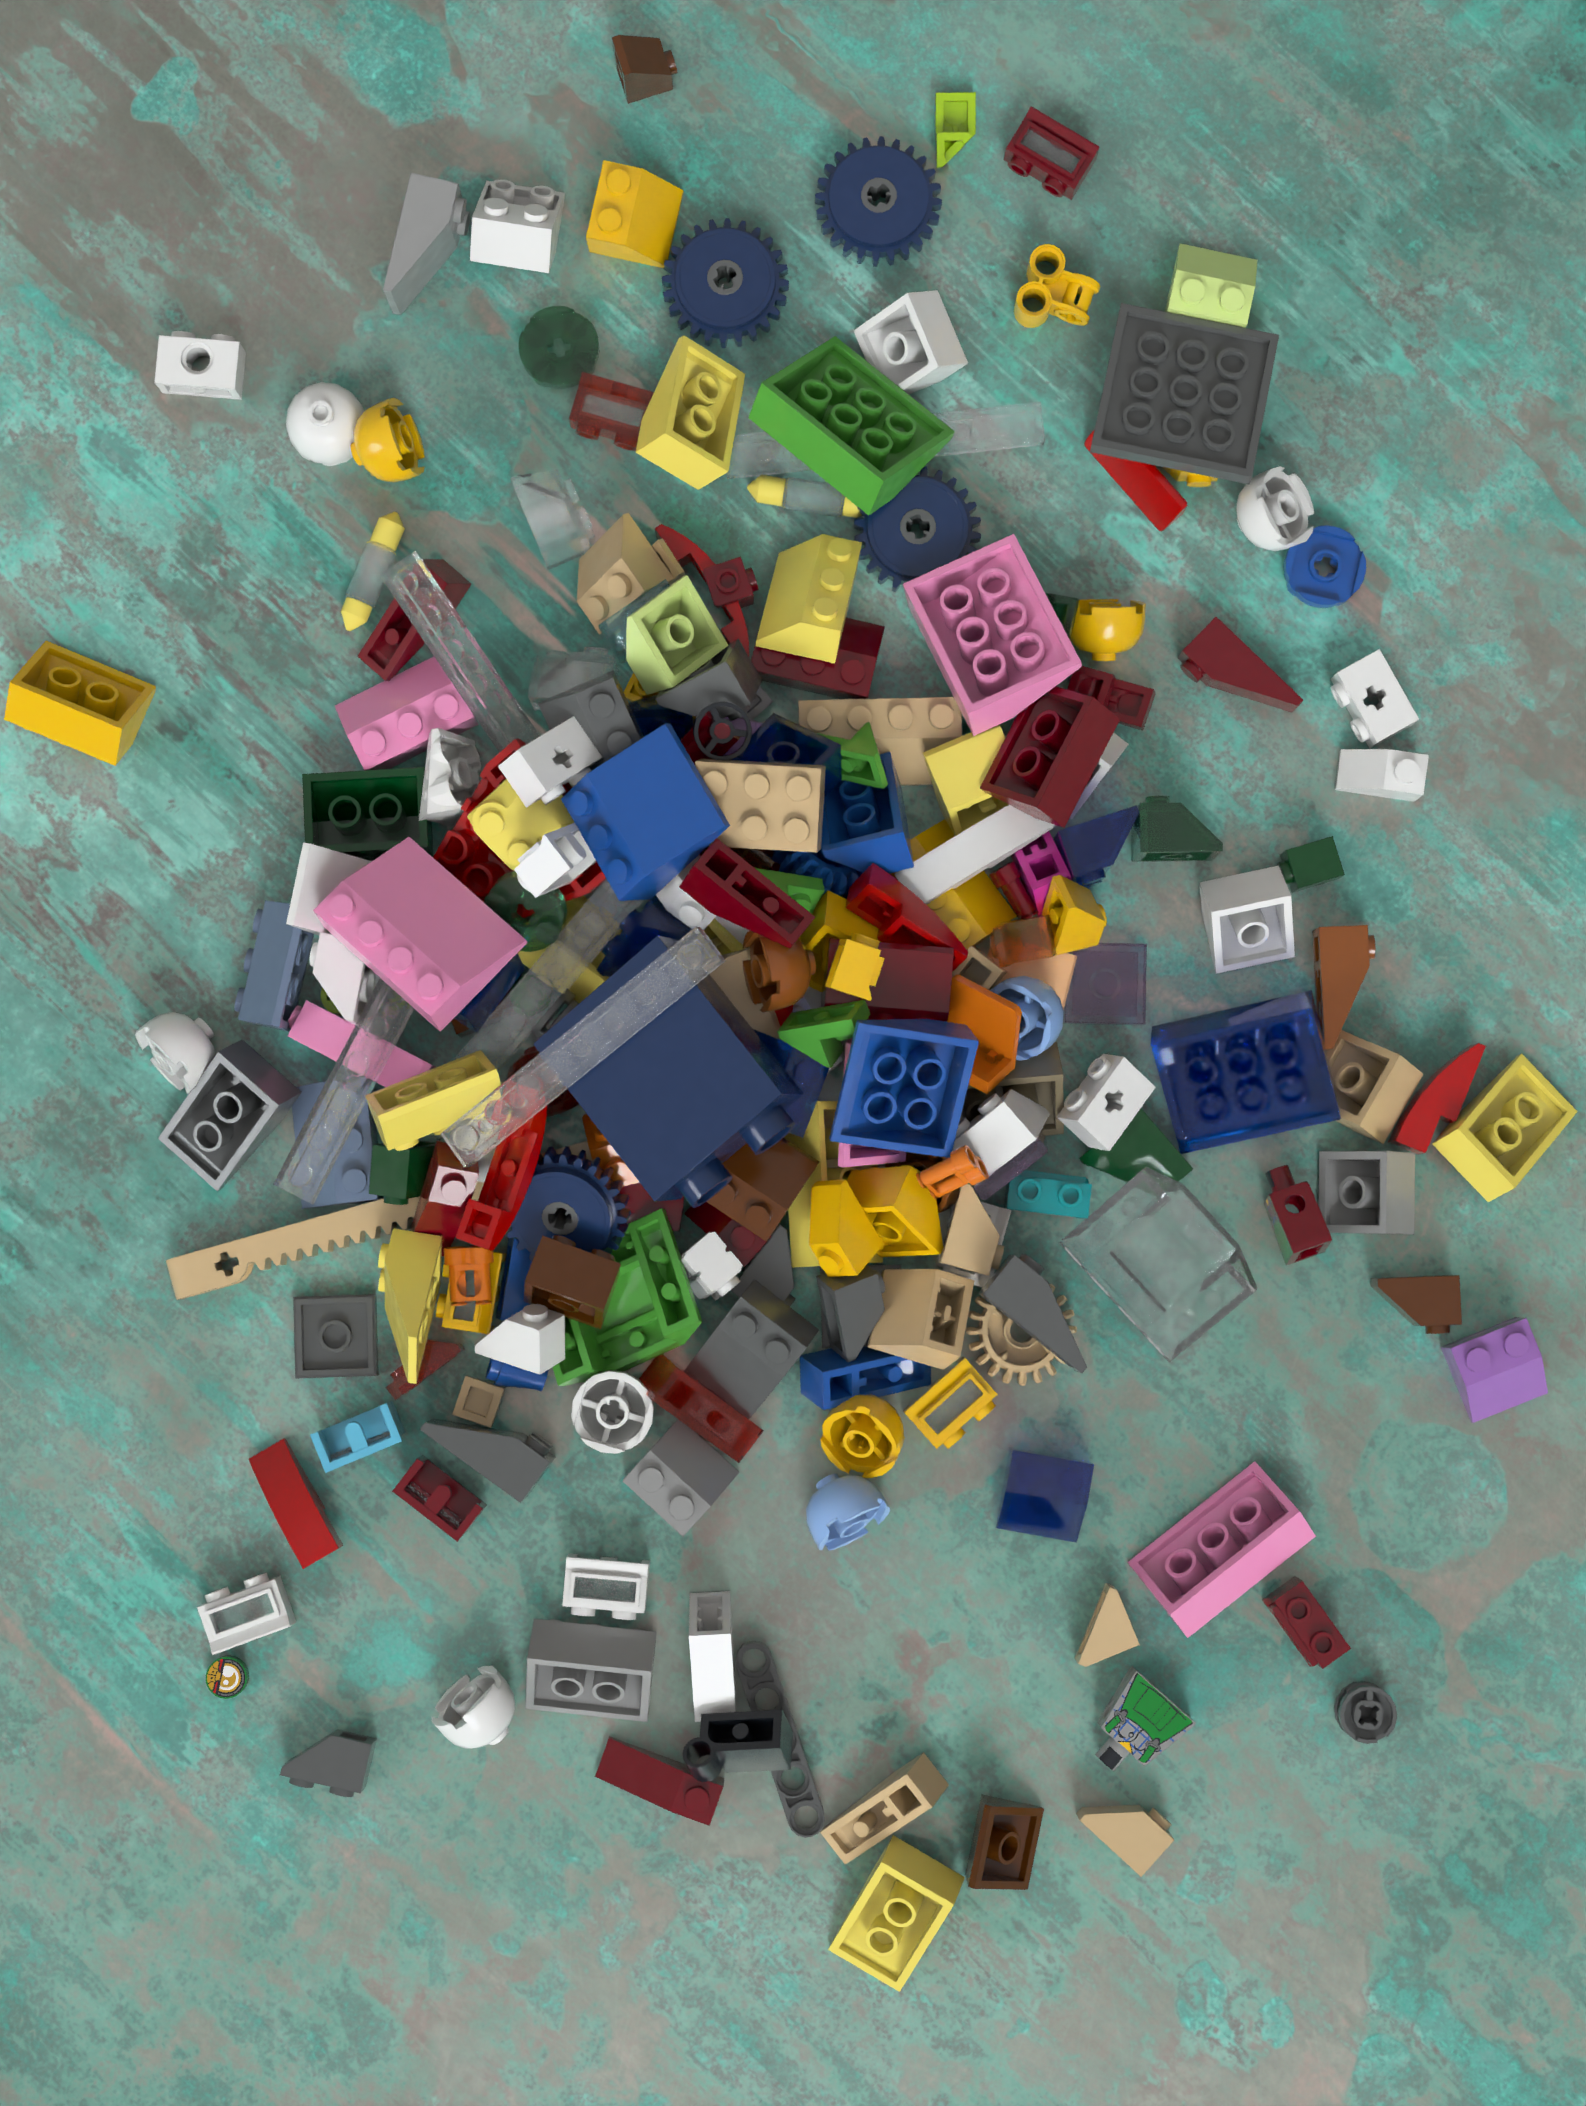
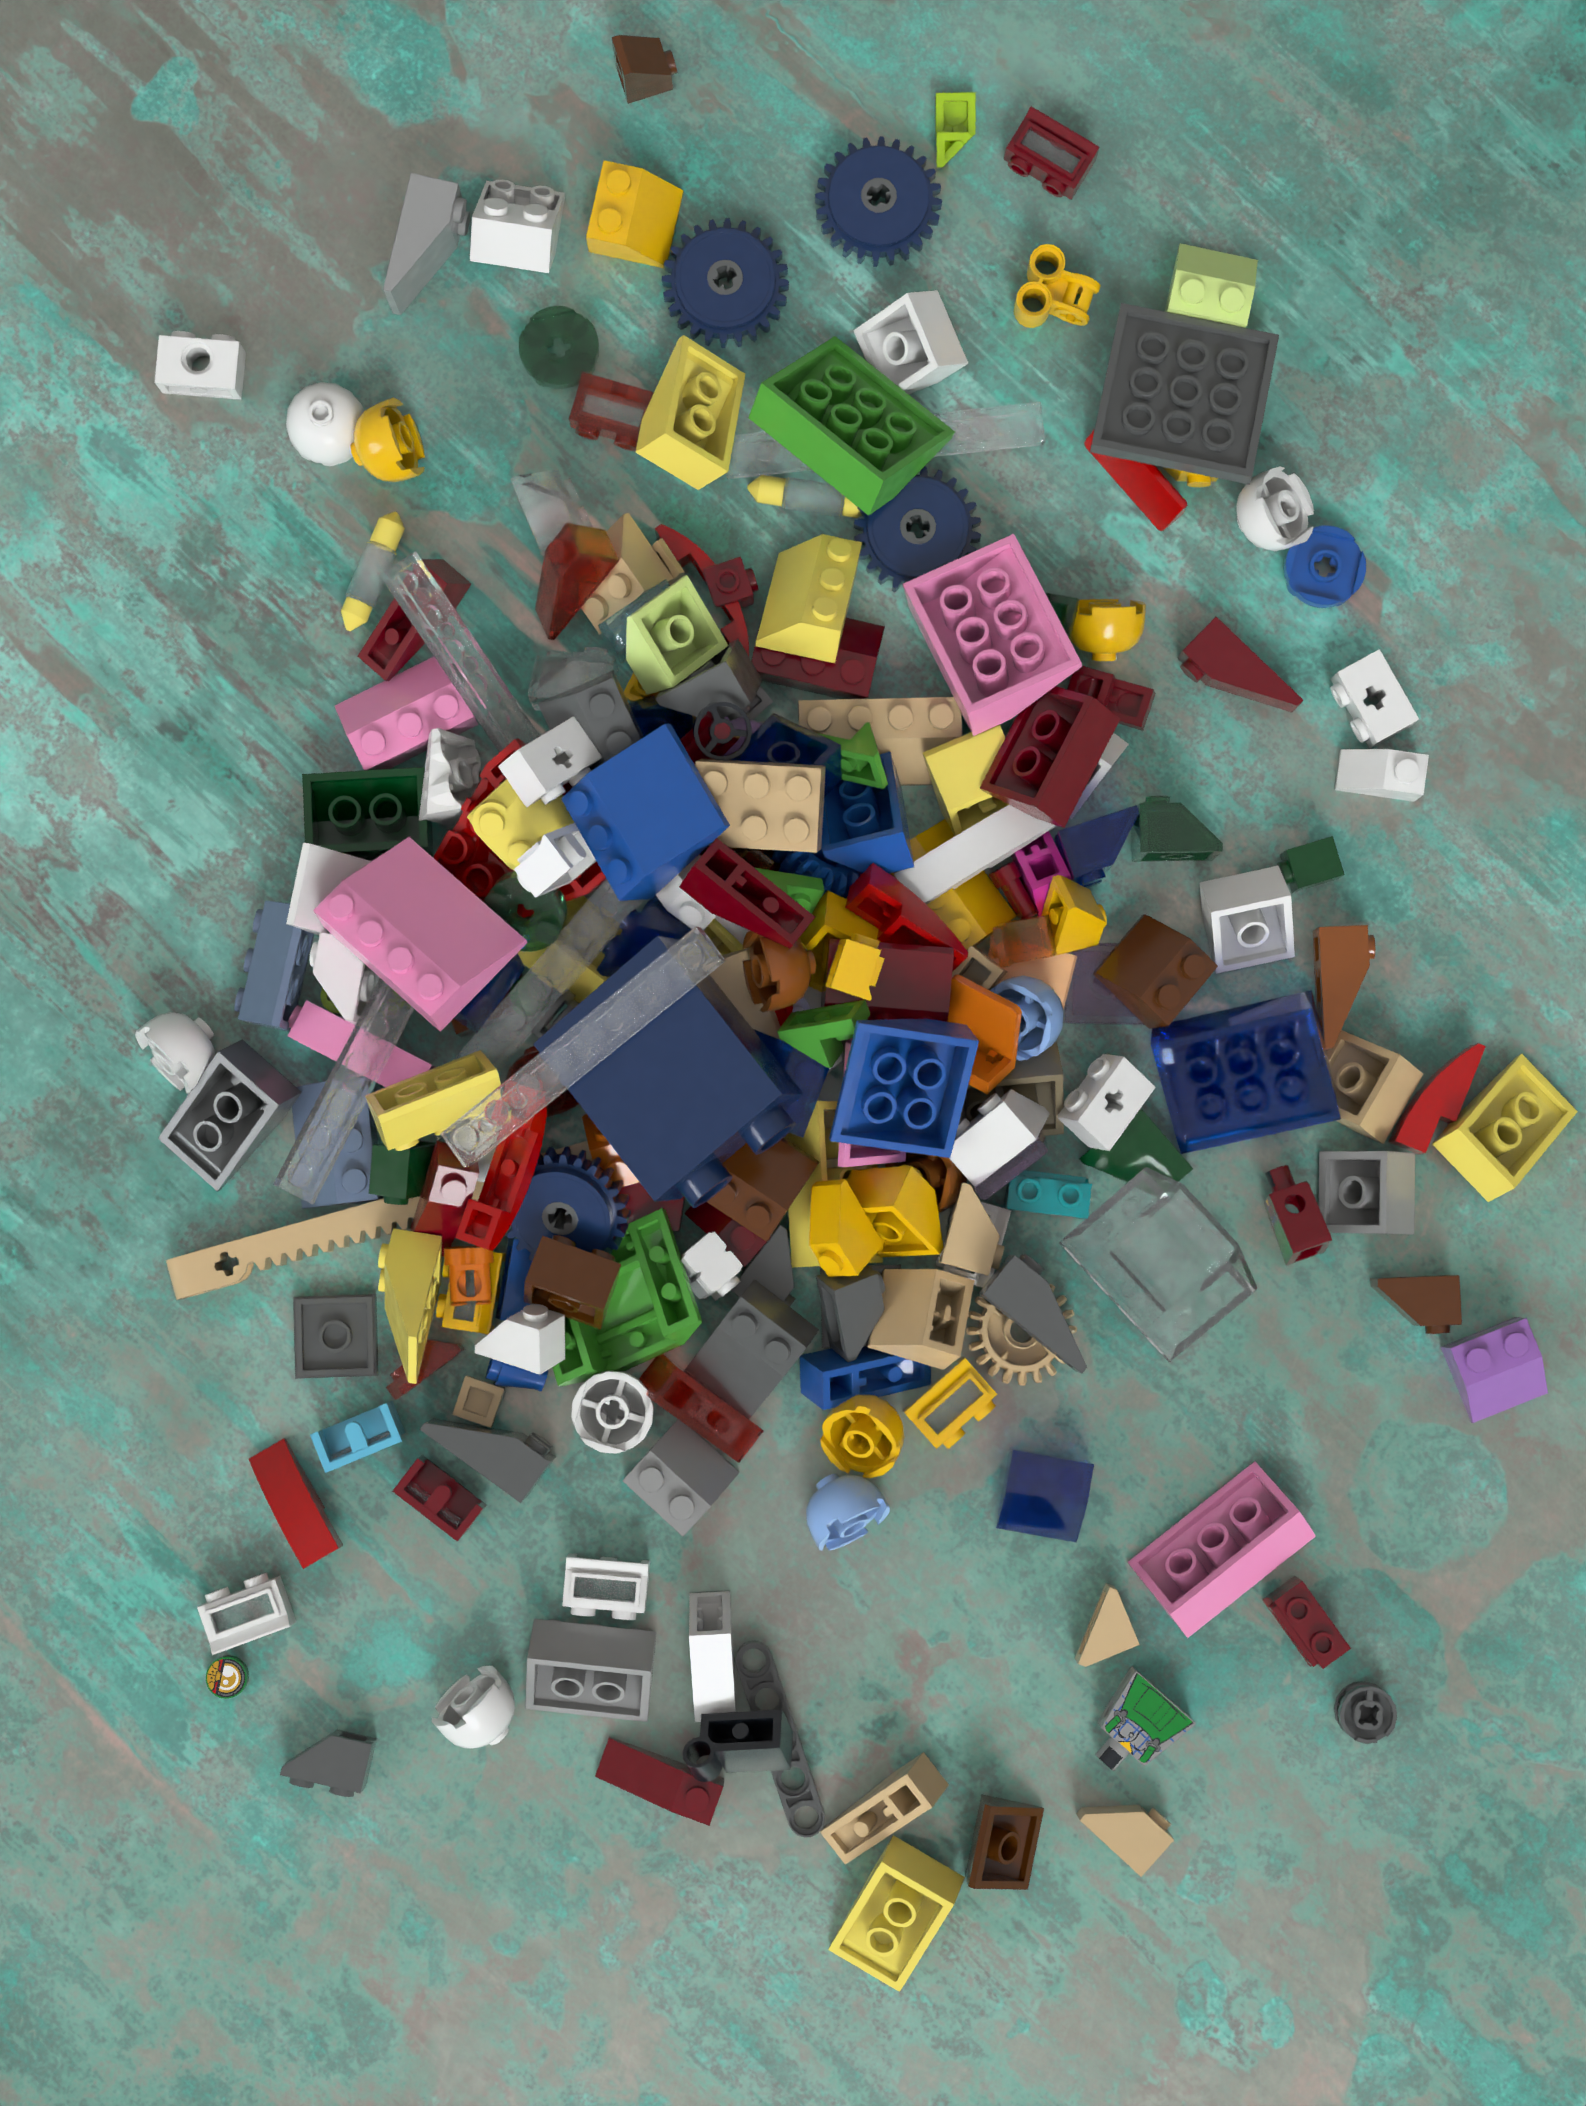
(78, 702): yellow slope -> none
(570, 574): none -> clear red slope
(953, 1172): orange piece -> none
(1155, 971): none -> reddish brown slope

